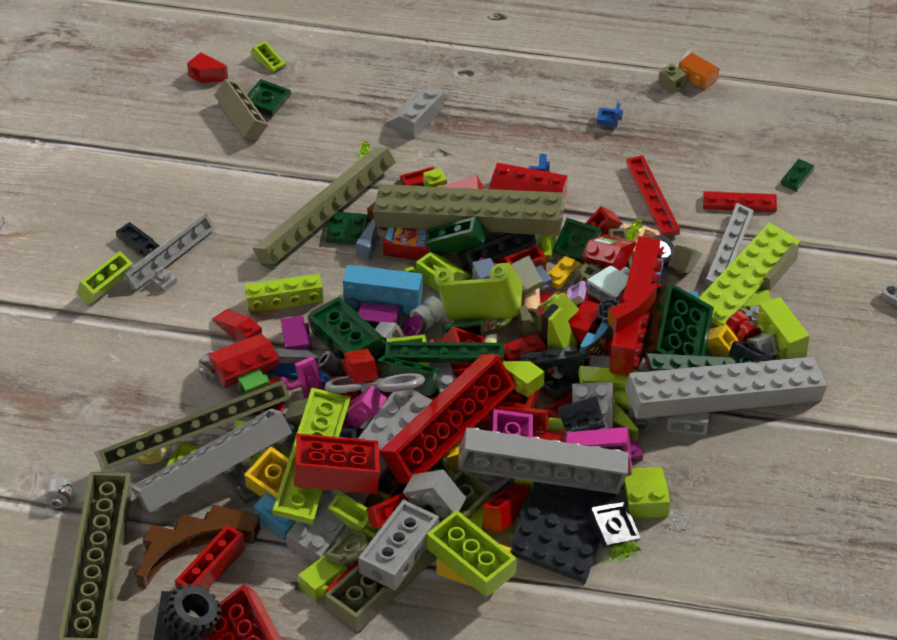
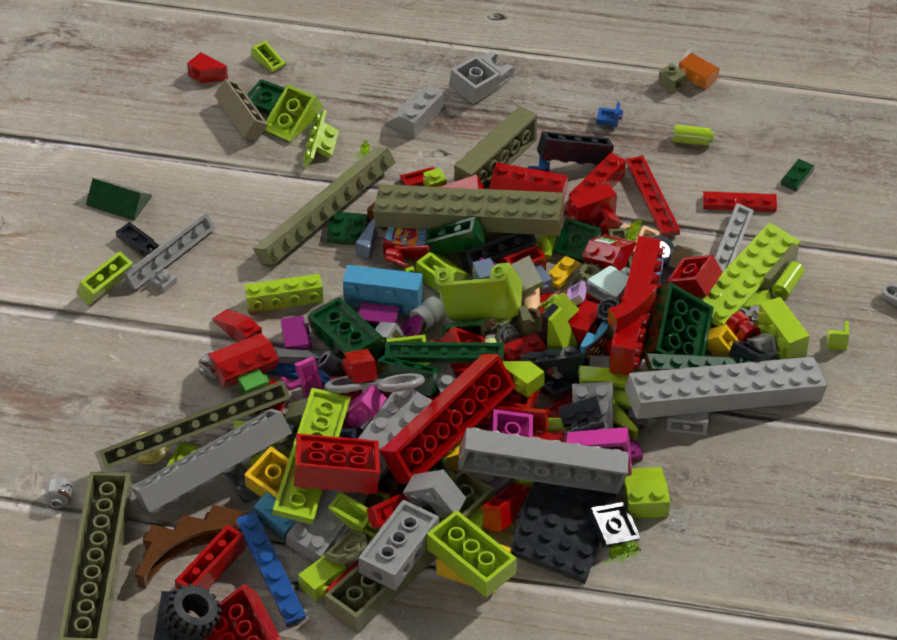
(116, 198): none -> dark green slope
(271, 569): none -> blue plate
(292, 113): none -> lime slope
(322, 139): none -> lime bracket
(395, 256): none -> red plant
(479, 77): none -> light grey brick
(501, 145): none -> olive brick
(507, 334): none -> light grey head
(574, 148): none -> black brick
(586, 203): none -> red brick
(609, 171): none -> red brick
(693, 135): none -> lime brick
(696, 275): none -> red brick
(788, 280): none -> lime brick
(838, 338): none -> lime panel

